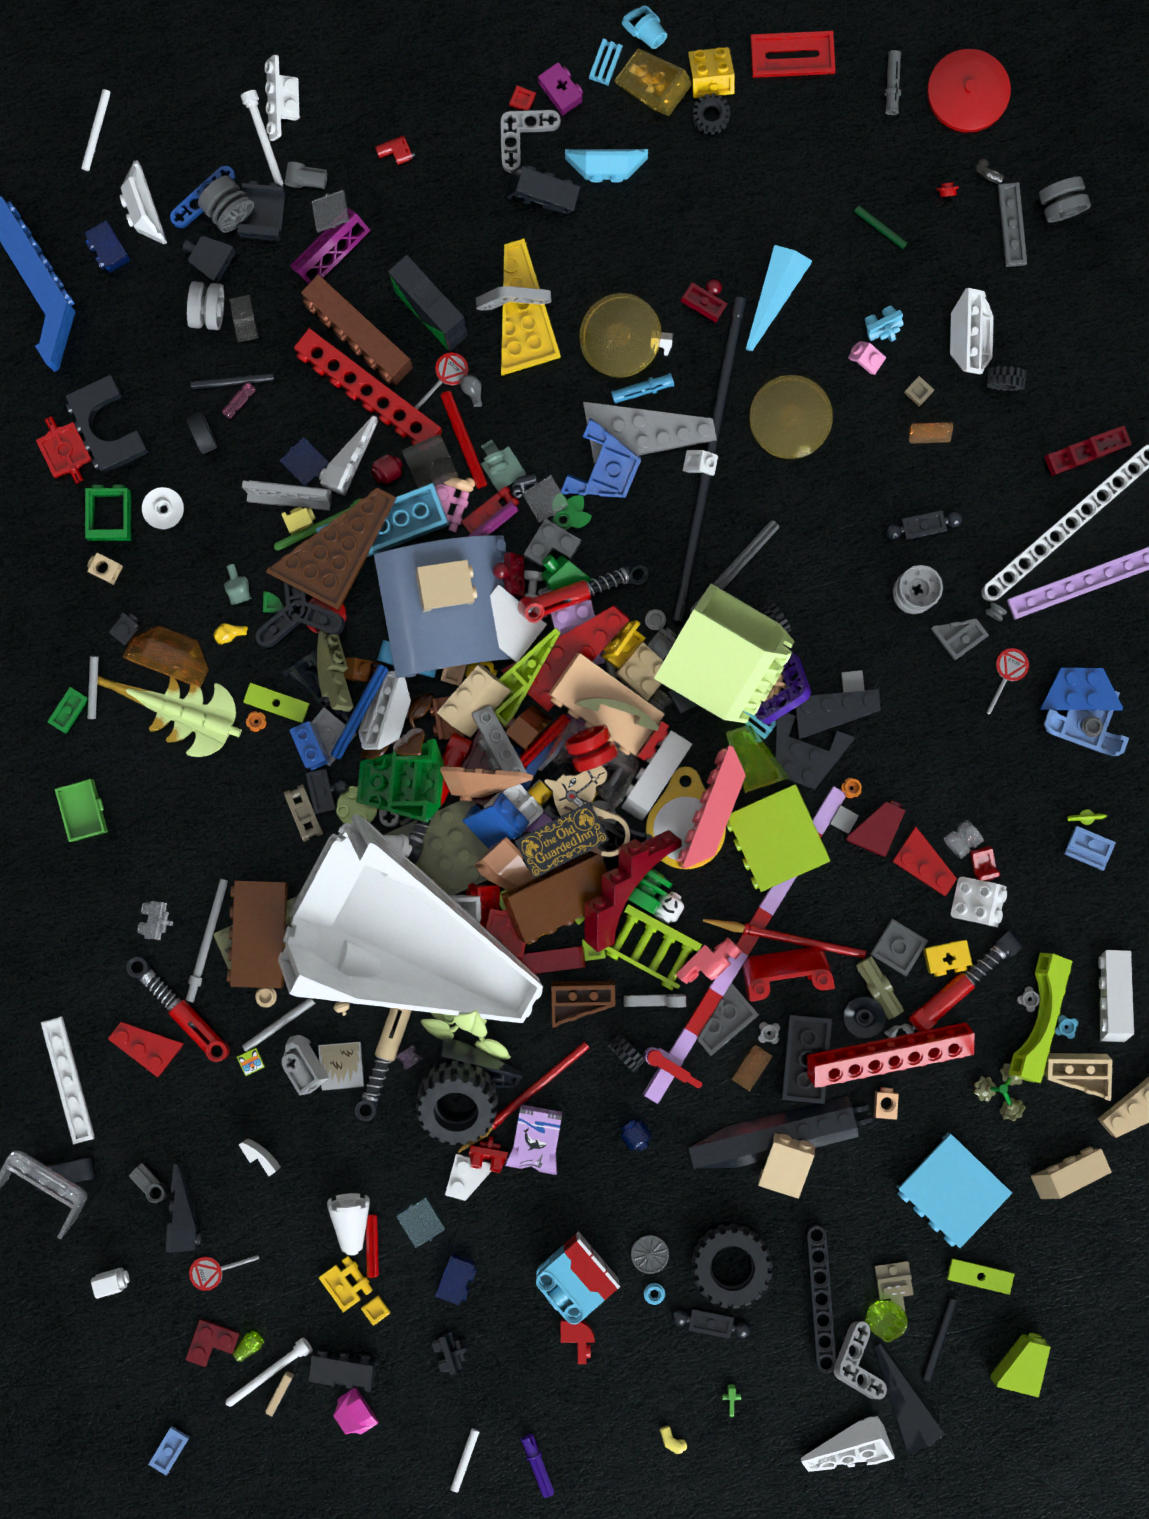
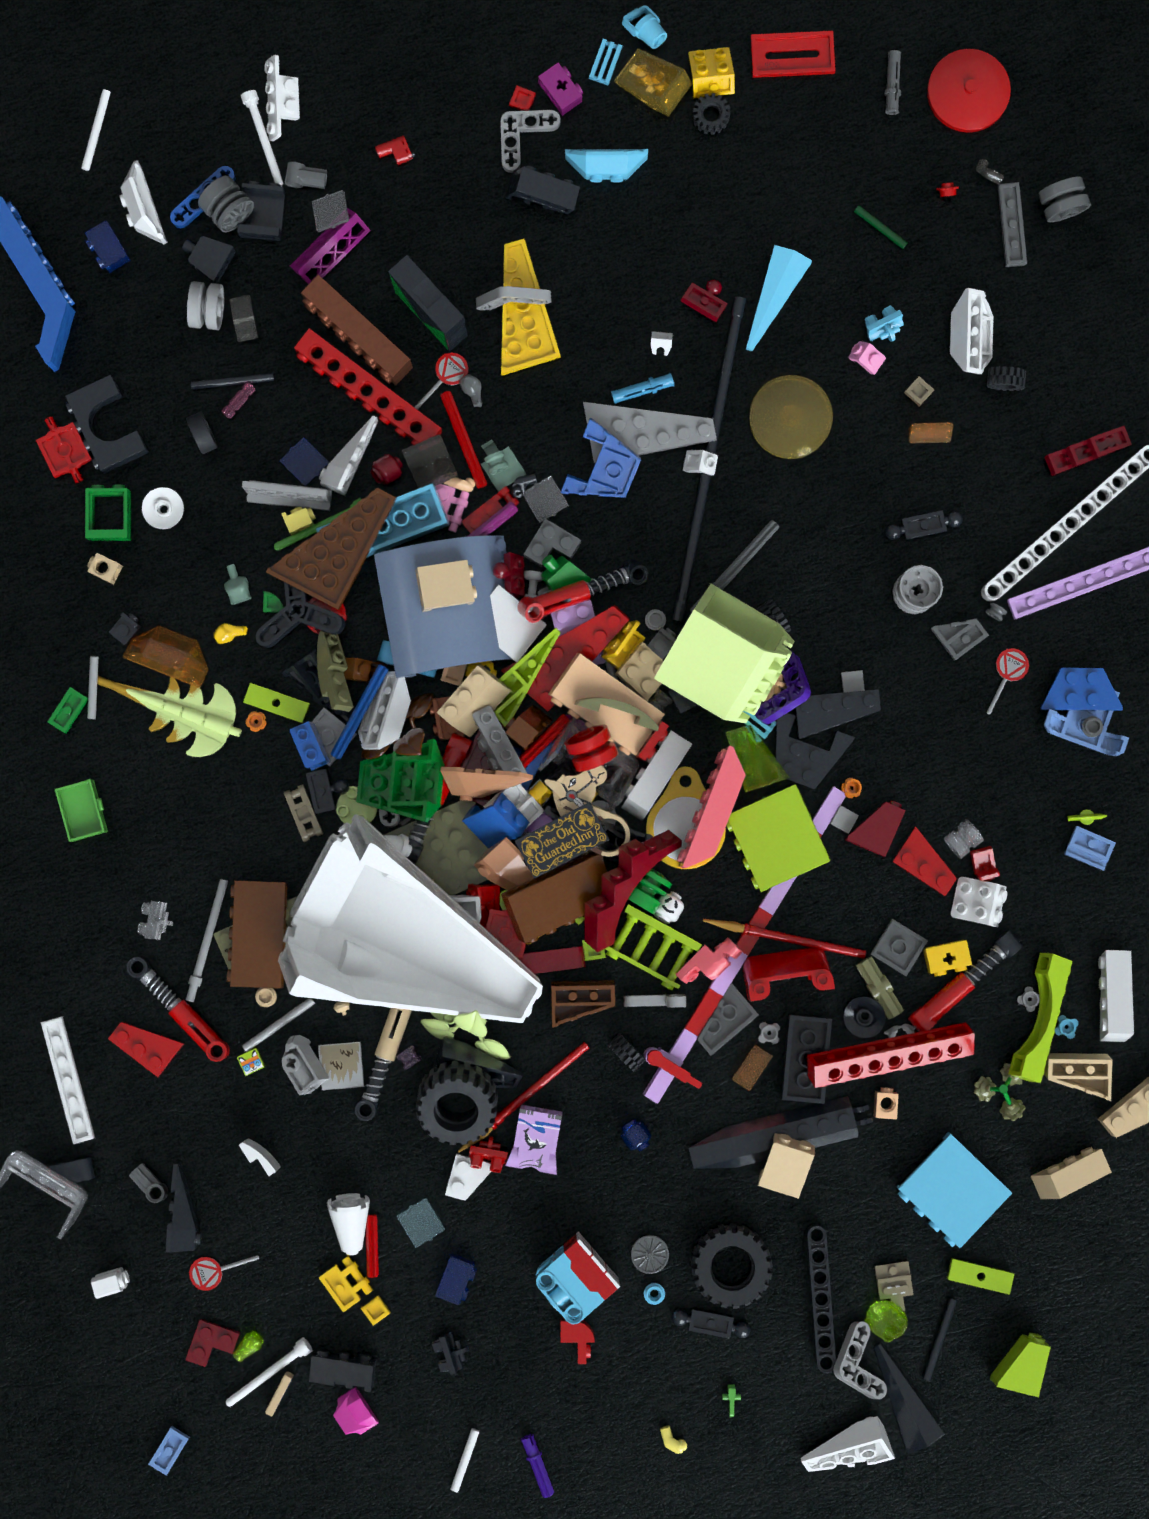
(574, 514): green plate -> none
(620, 335): clear yellow dish -> none

